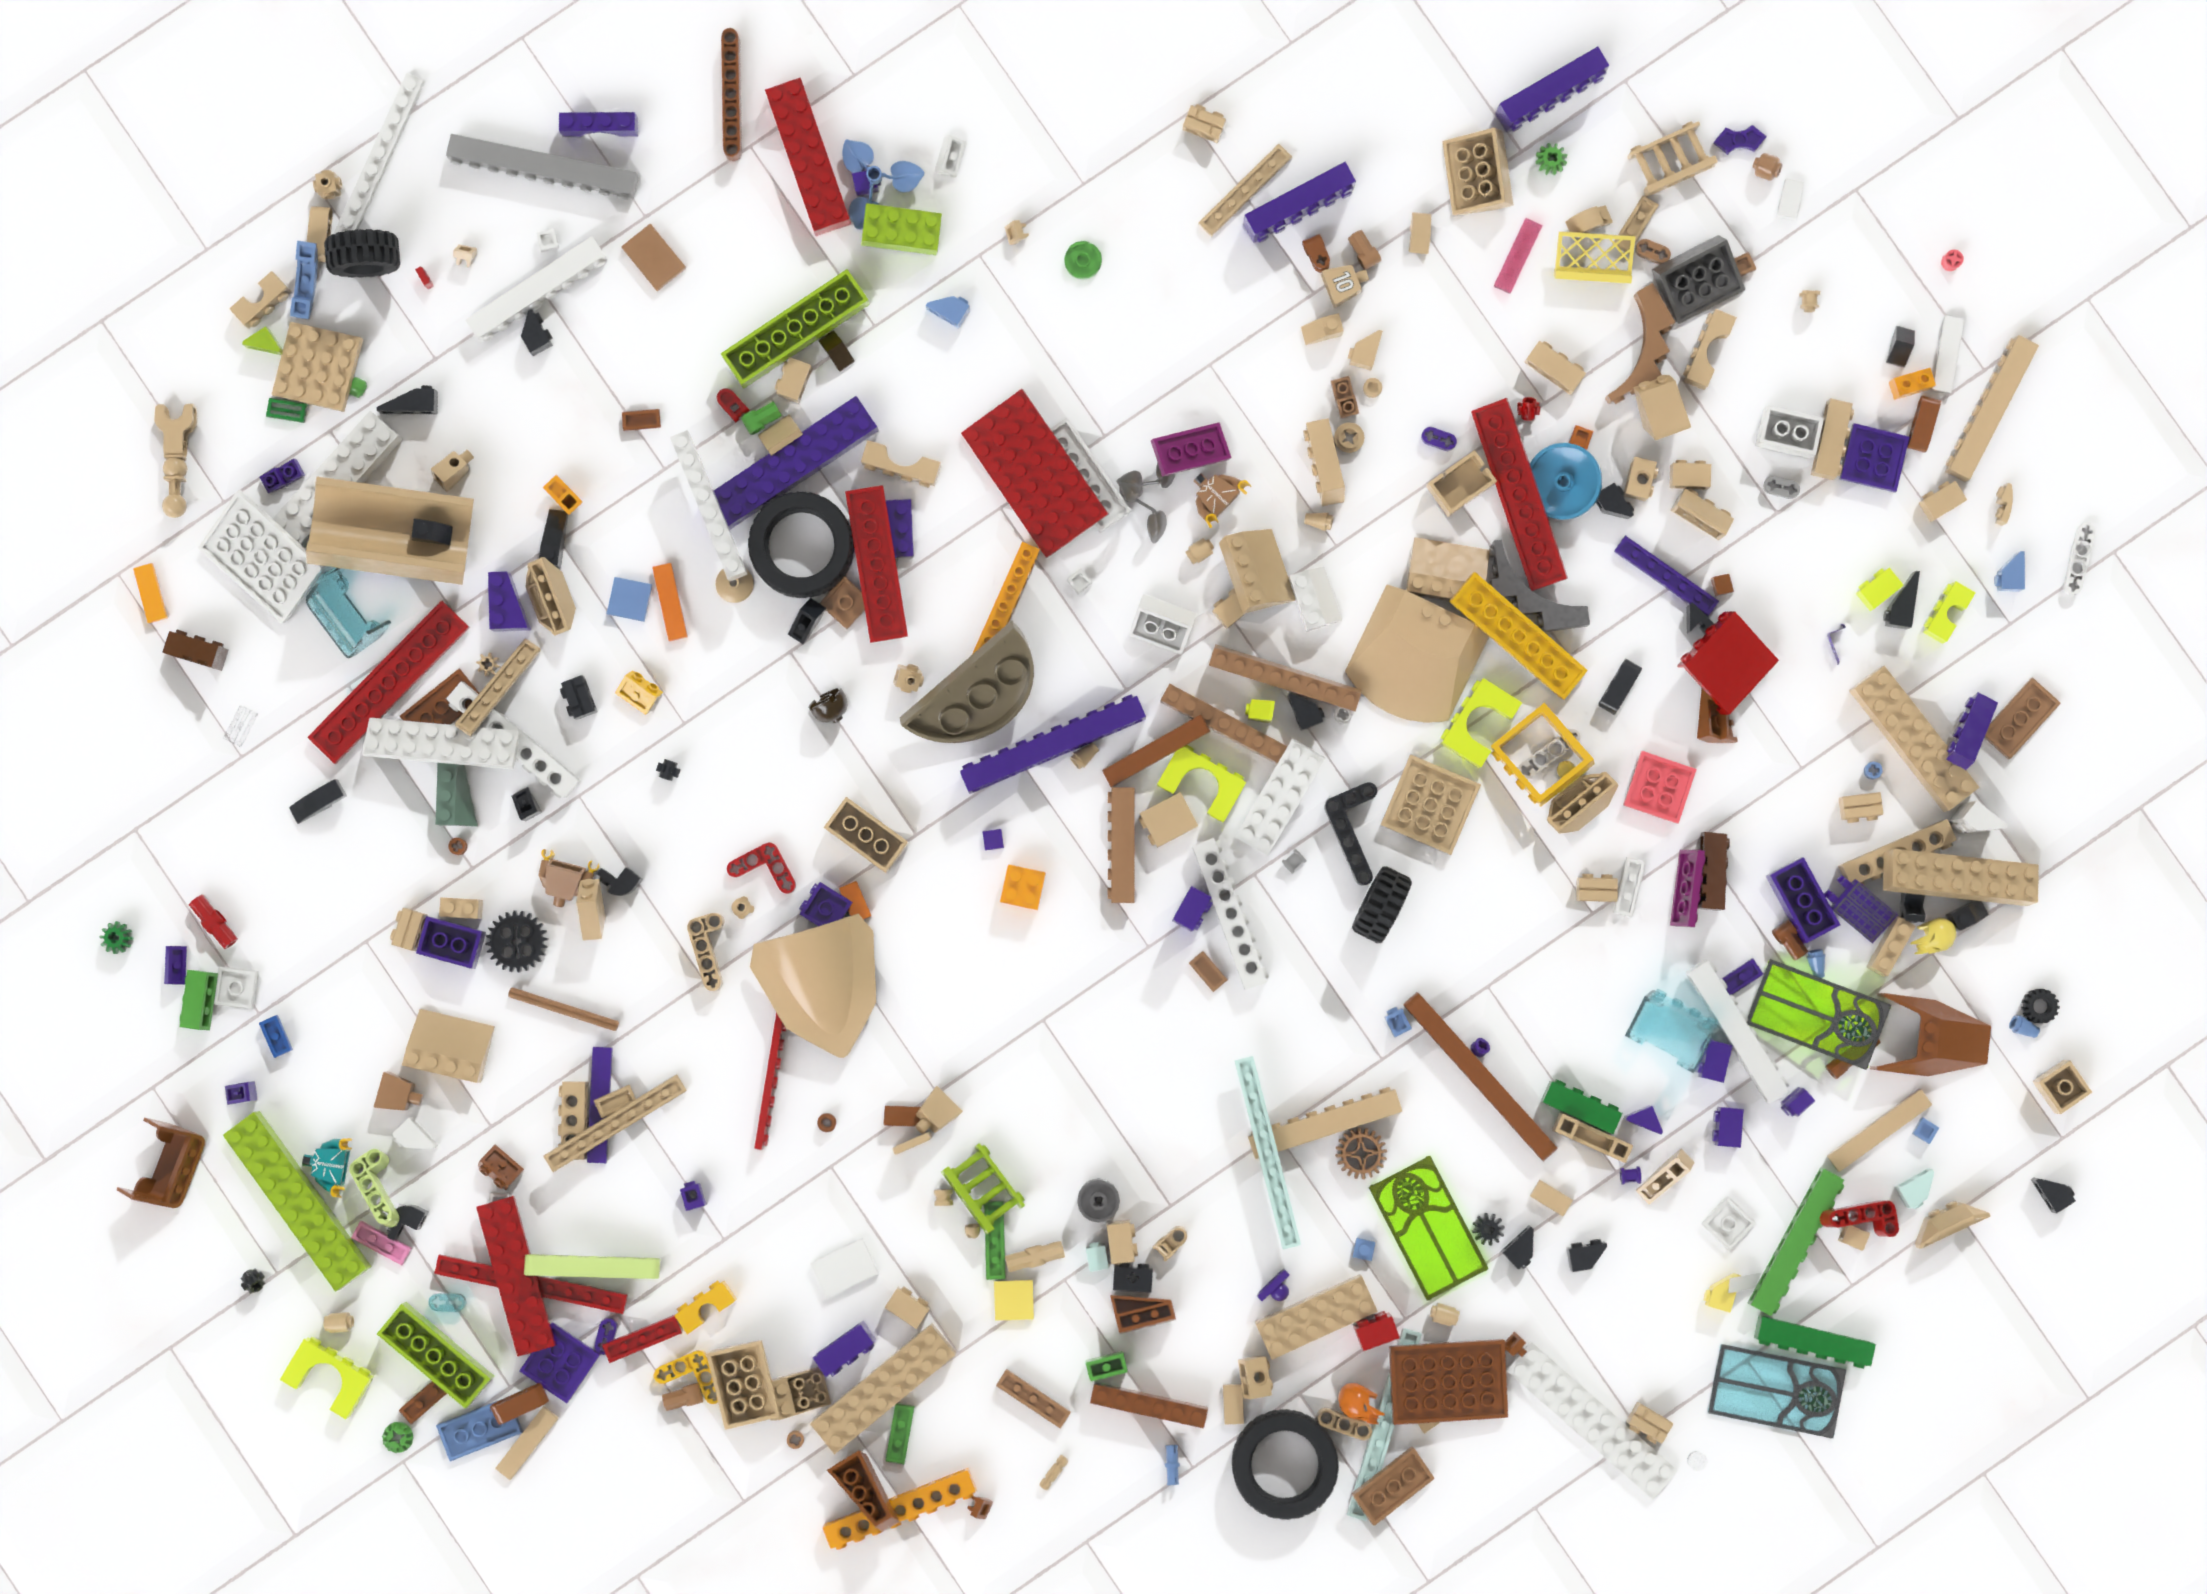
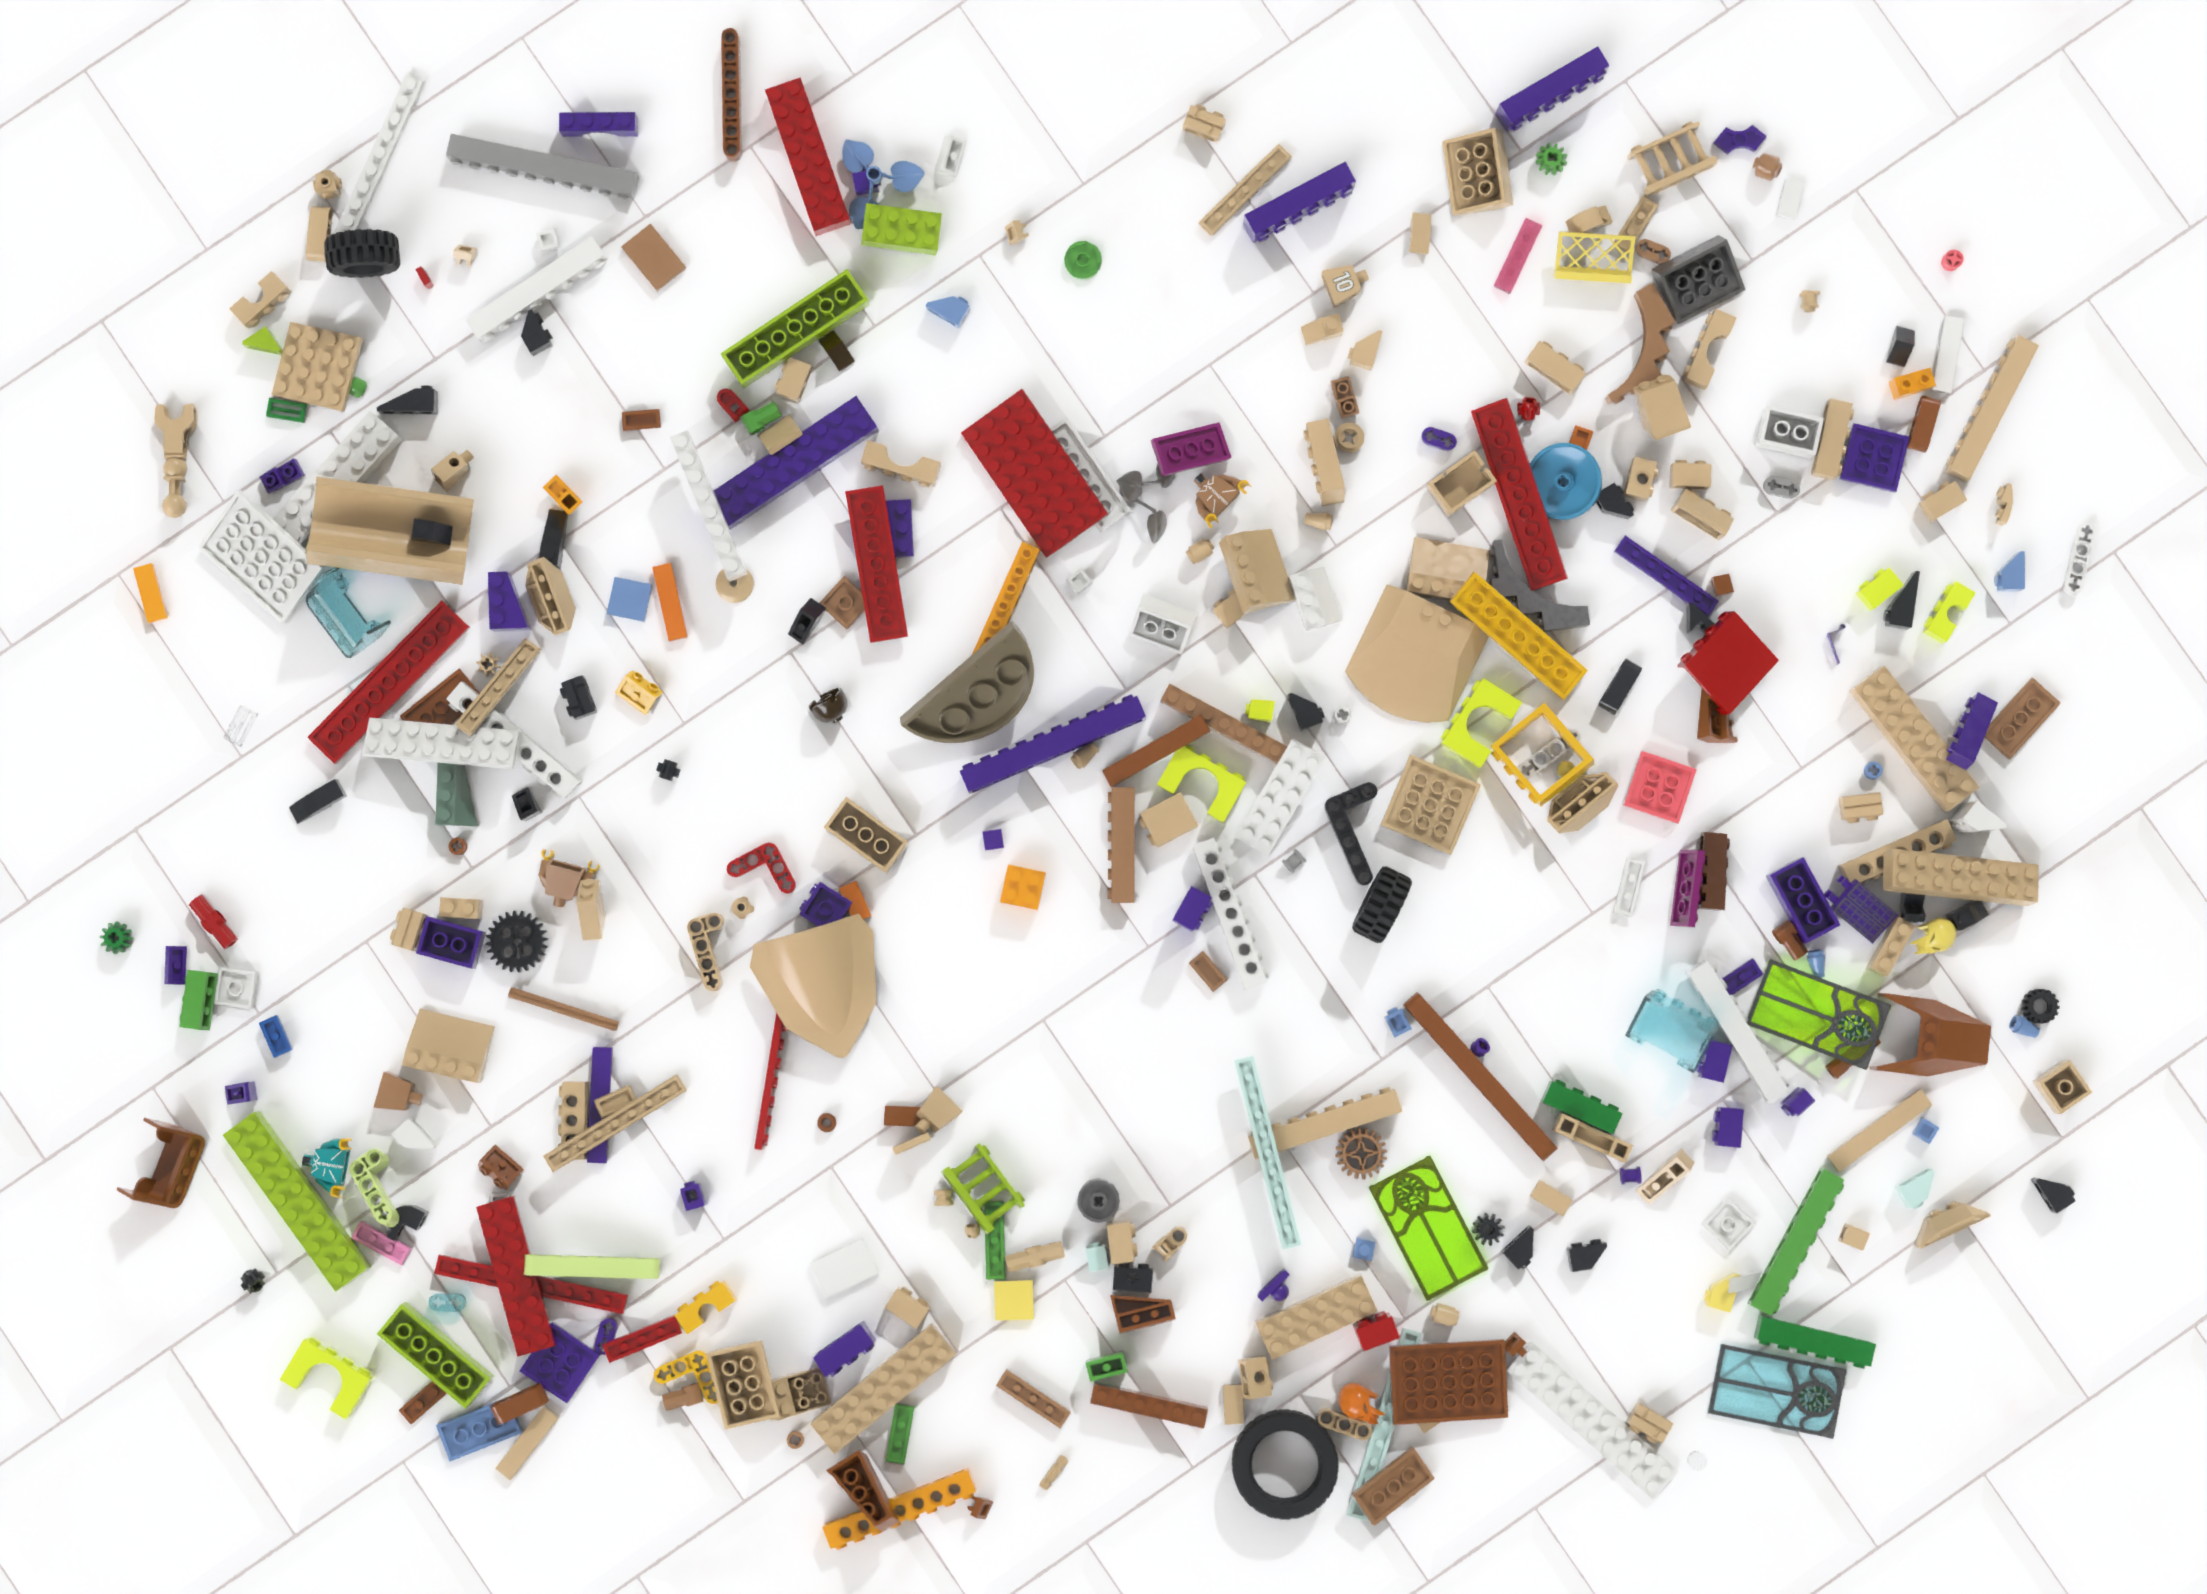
(195, 649): reddish brown wedge -> none
(305, 279): medium blue slope -> none
(338, 1322): tan brick -> none
(399, 1428): bright green gear -> none
(623, 885): black brick -> none
(801, 503): black tyre -> none
(902, 677): tan brick -> none
(1172, 1464): medium blue pin -> none
(1285, 677): medium nougat brick -> none
(1315, 251): dark orange piece -> none
(1366, 254): medium nougat piece -> none
(1372, 387): tan tile -> none
(1597, 889): tan brick -> none
(1645, 1118): dark purple slope -> none
(1745, 264): medium nougat tile -> none
(1857, 1216): red beam -> none

